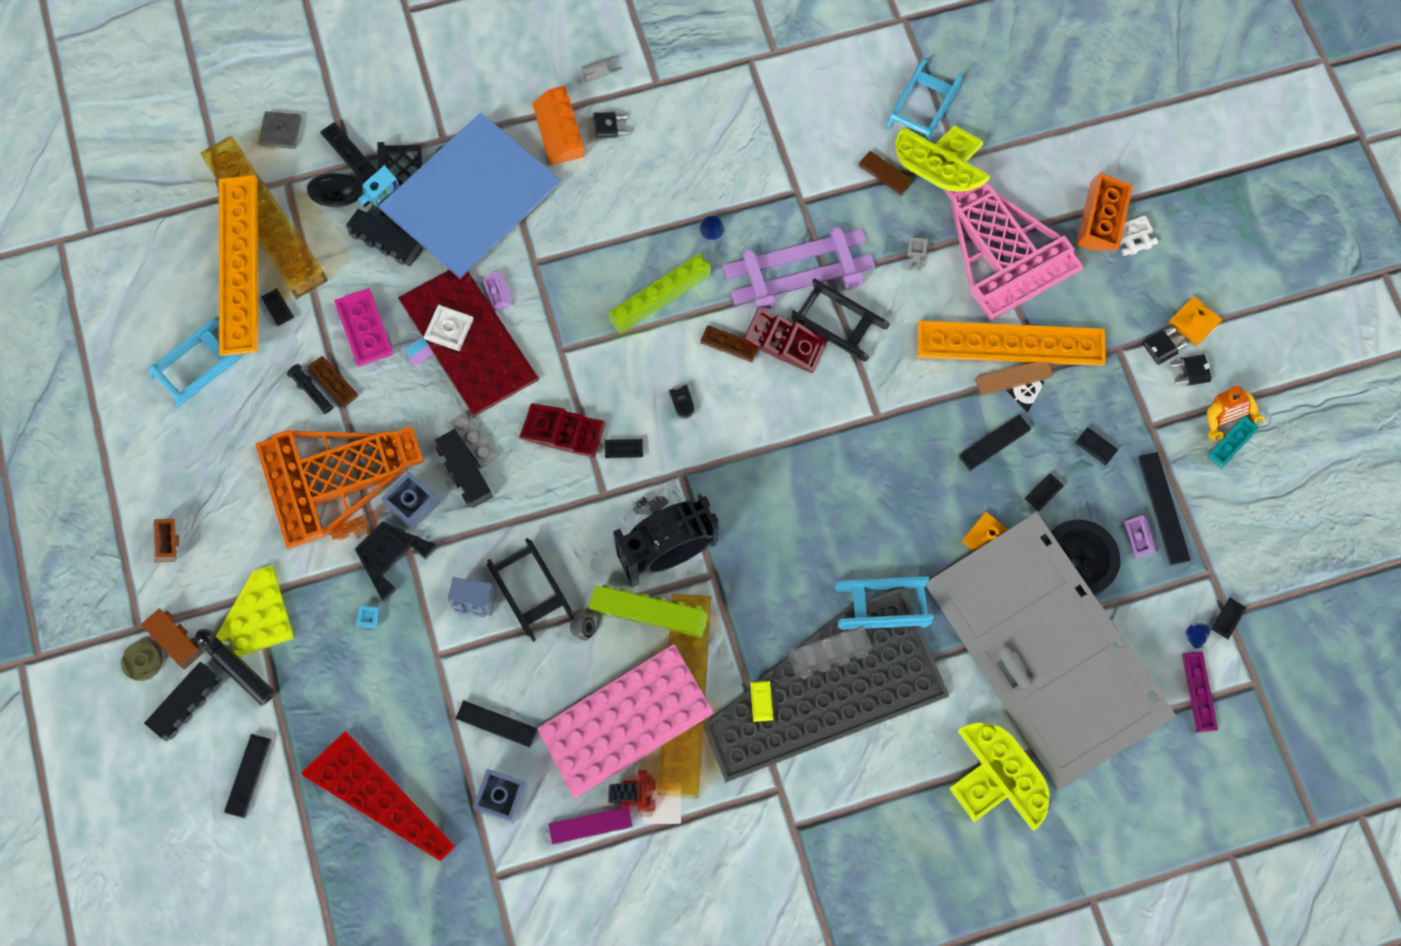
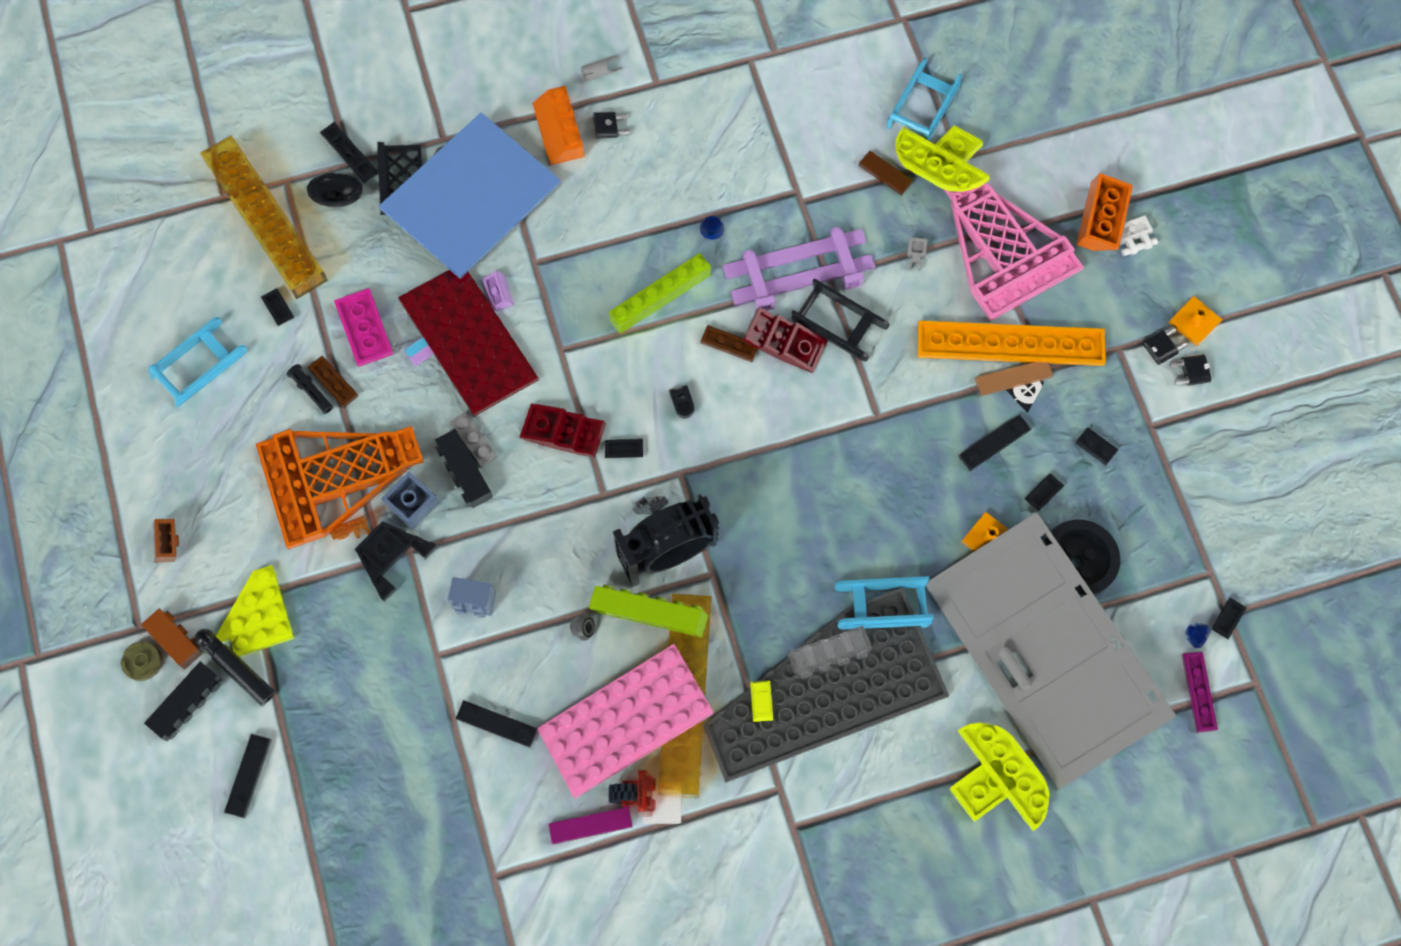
(238, 266): light orange plate -> none
(279, 130): flat silver plate -> none
(360, 782): red wing -> none
(368, 617): medium azure plate -> none
(378, 187): medium azure torso -> none
(383, 237): black brick -> none
(448, 327): white tile -> none
(500, 796): sand blue brick -> none
(542, 609): black piece -> none
(1140, 536): lavender slope -> none
(1164, 508): black tile -> none
(1230, 407): torso -> none
(1233, 442): teal plate -> none

